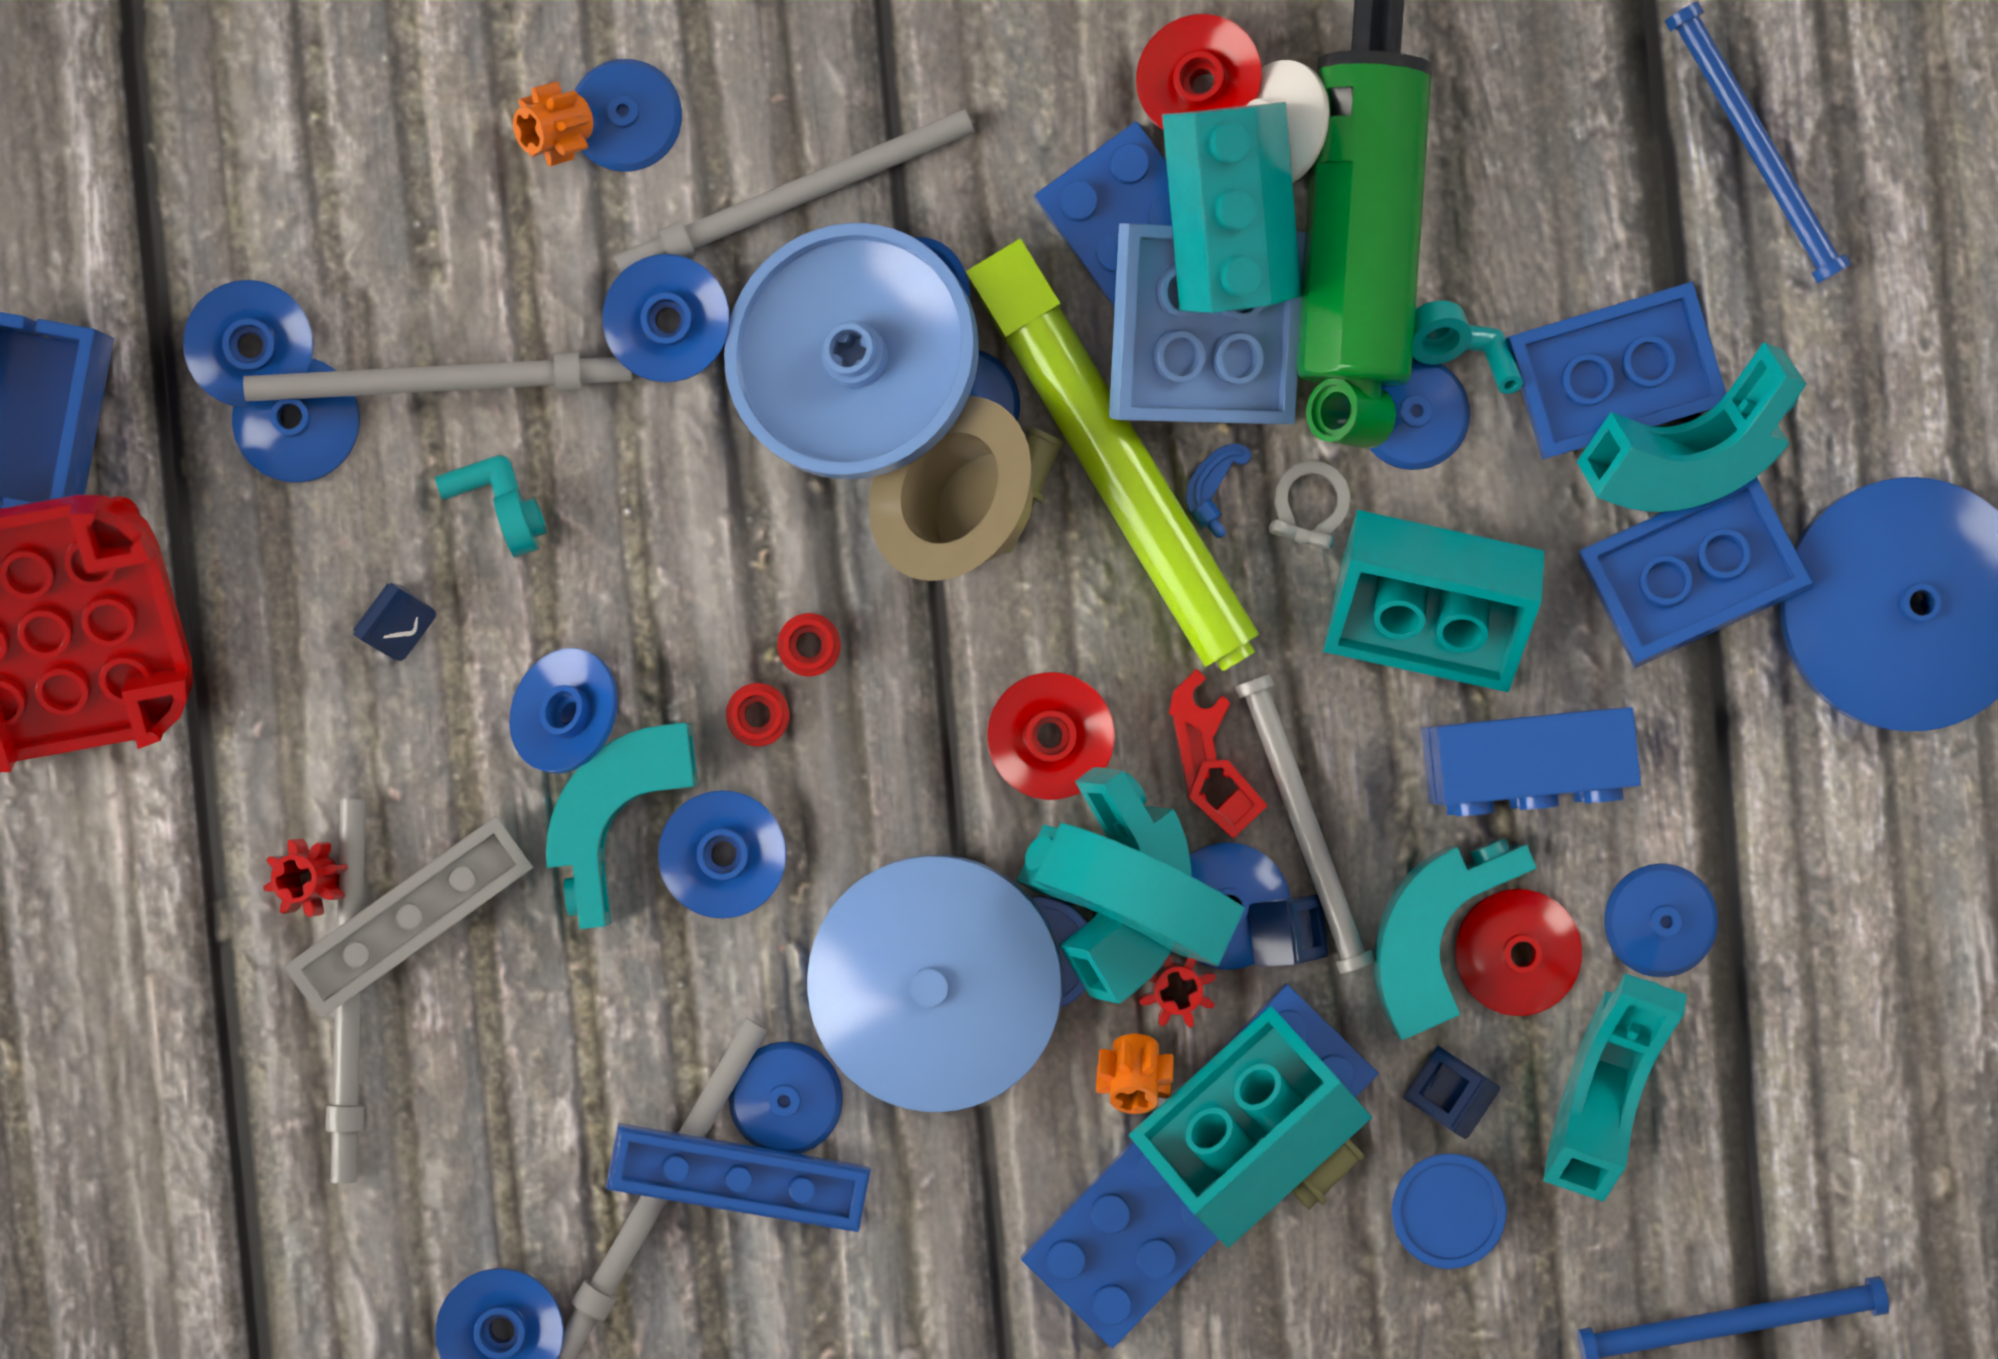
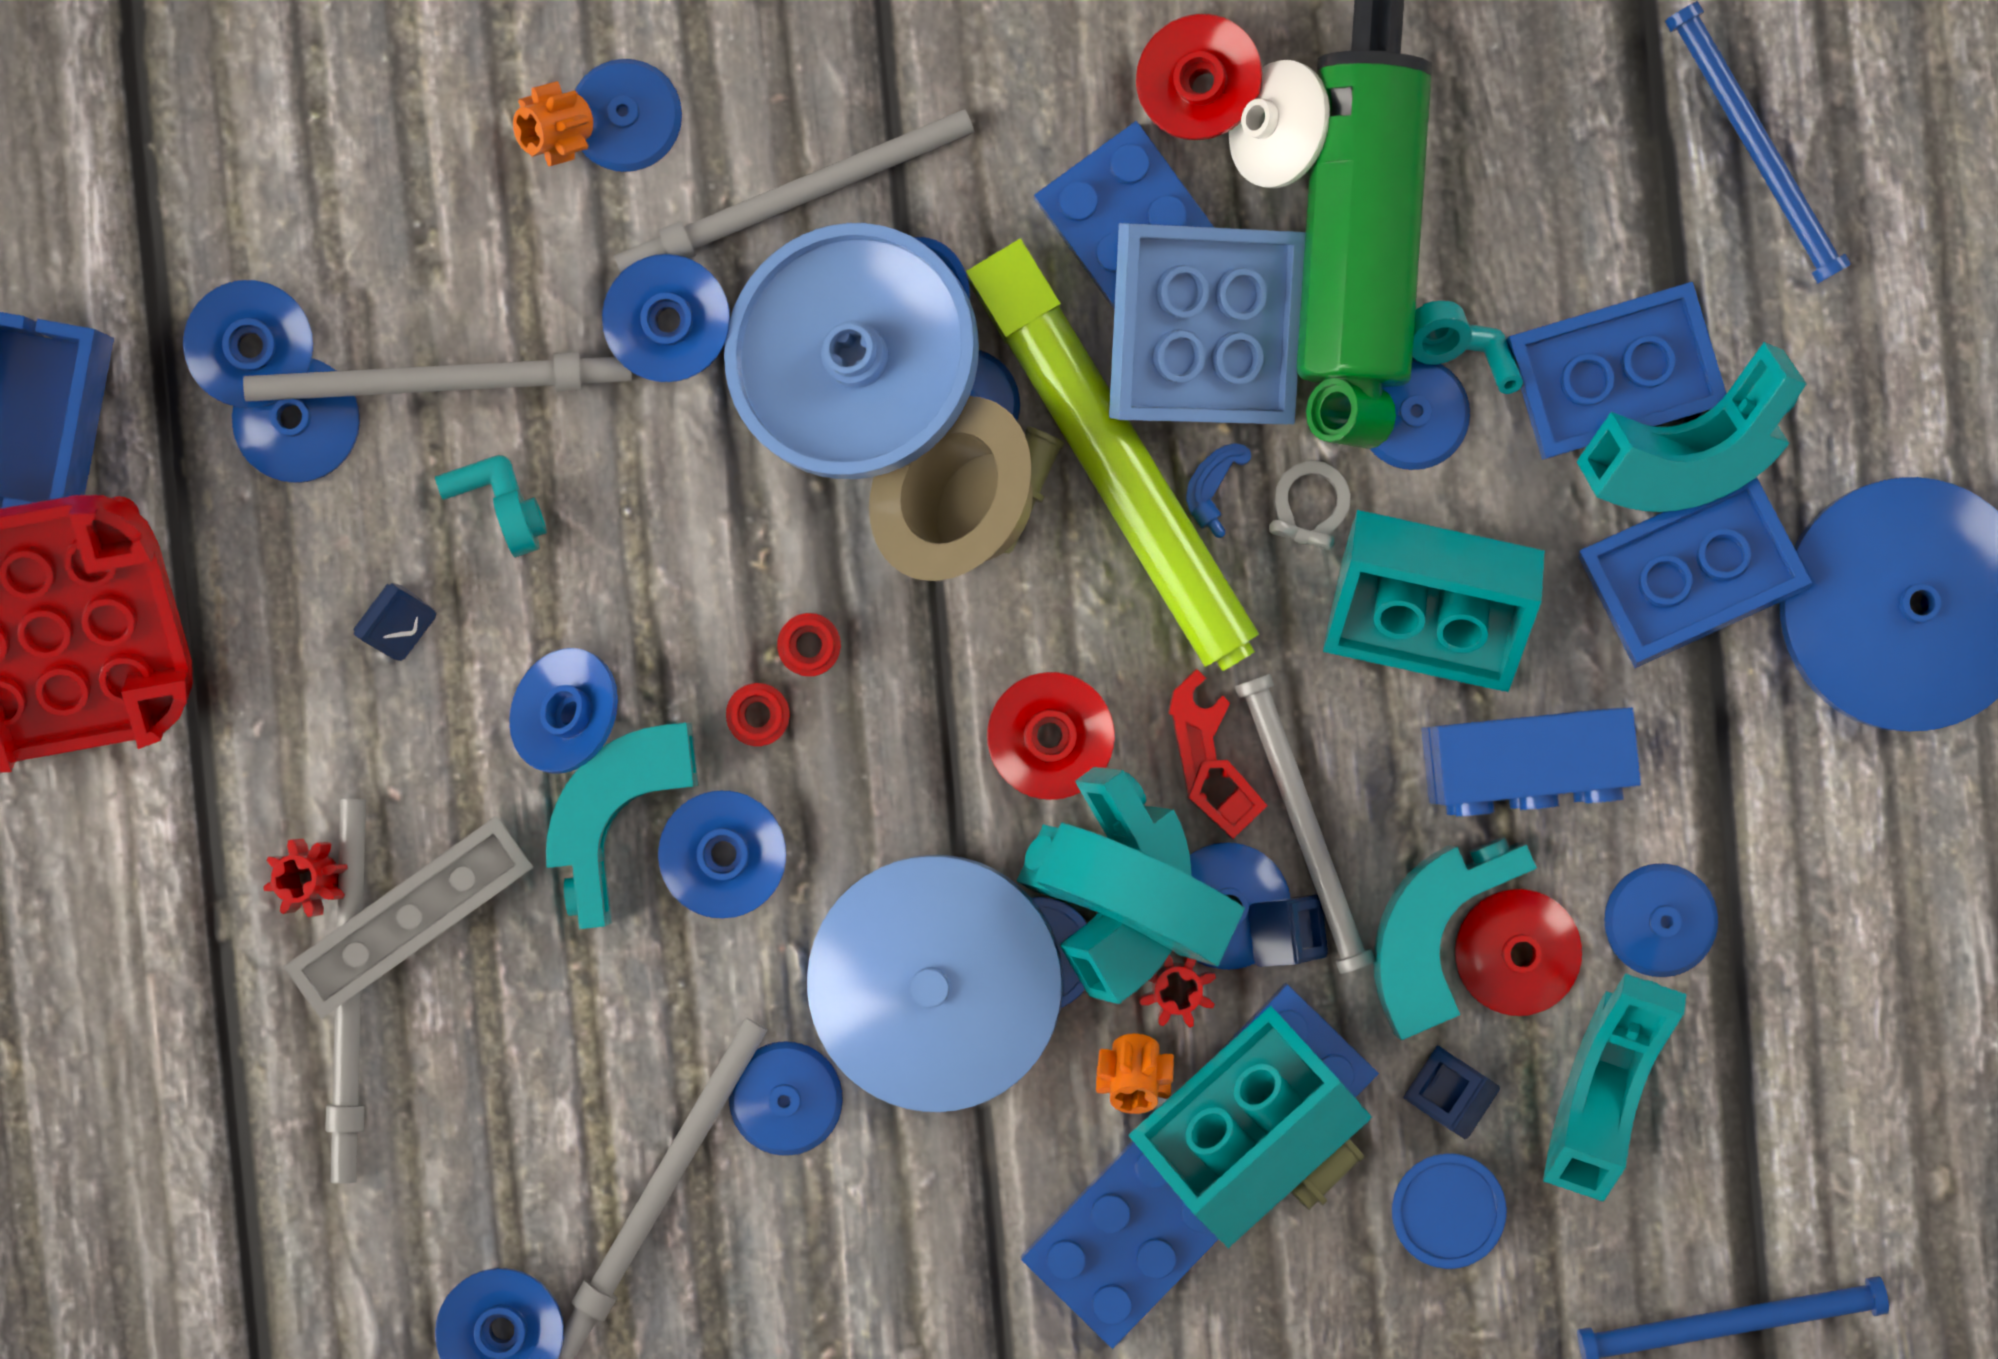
(738, 1177): blue tile -> none
(1232, 207): teal slope -> none

